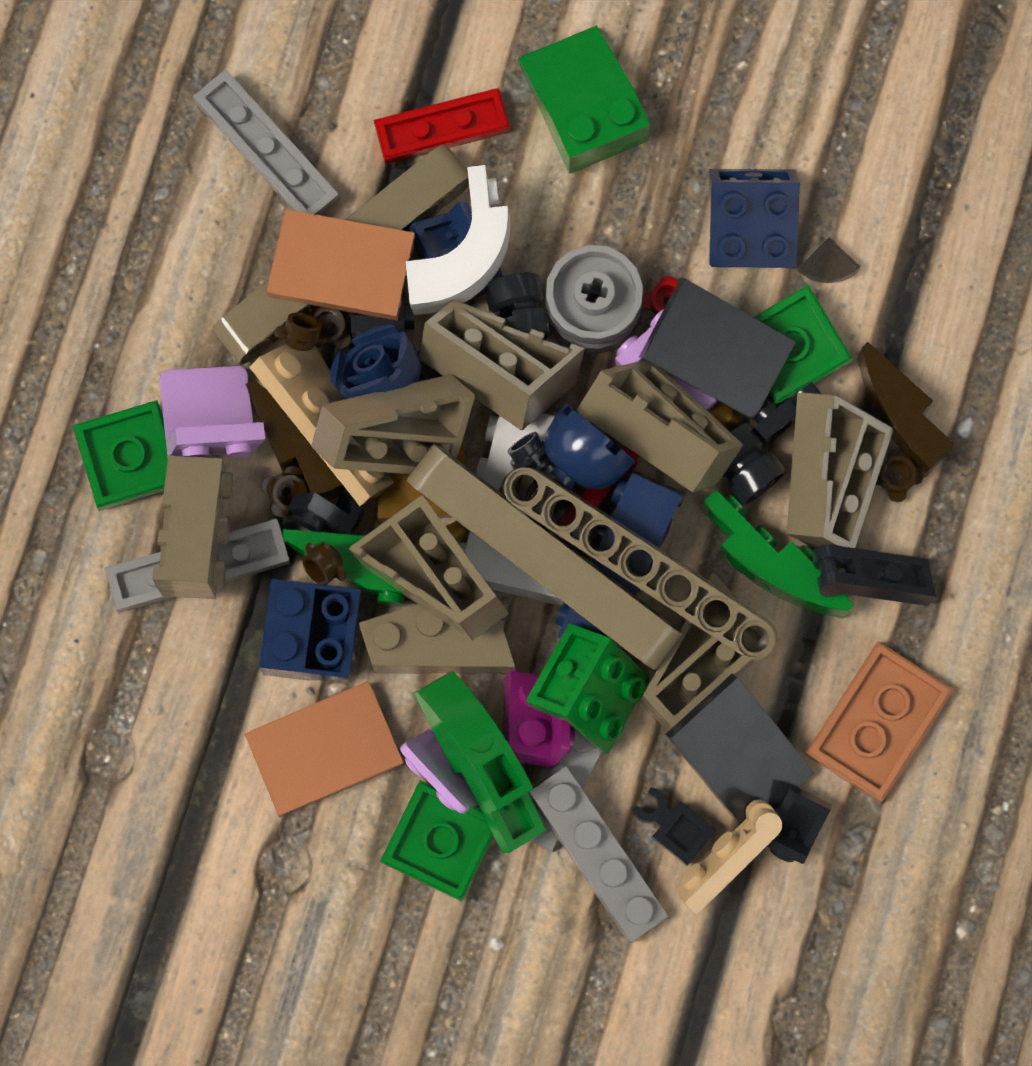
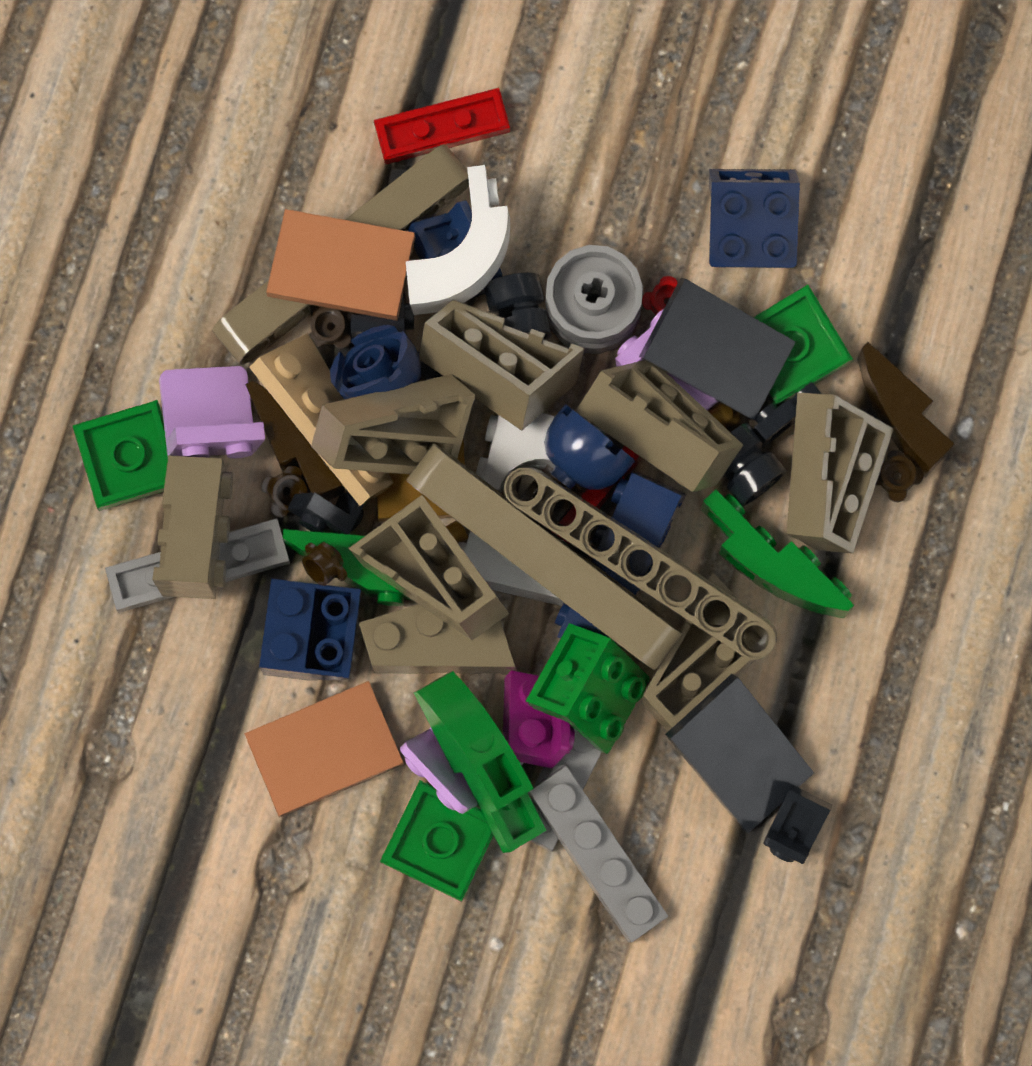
(265, 146): light grey plate -> none
(301, 331): dark brown plate -> none
(528, 452): black plate -> none
(585, 99): green slope -> none
(679, 830): black plate -> none
(729, 856): tan plate -> none
(829, 264): clear smoke tile -> none
(873, 575): black plate -> none
(879, 722): nougat tile -> none

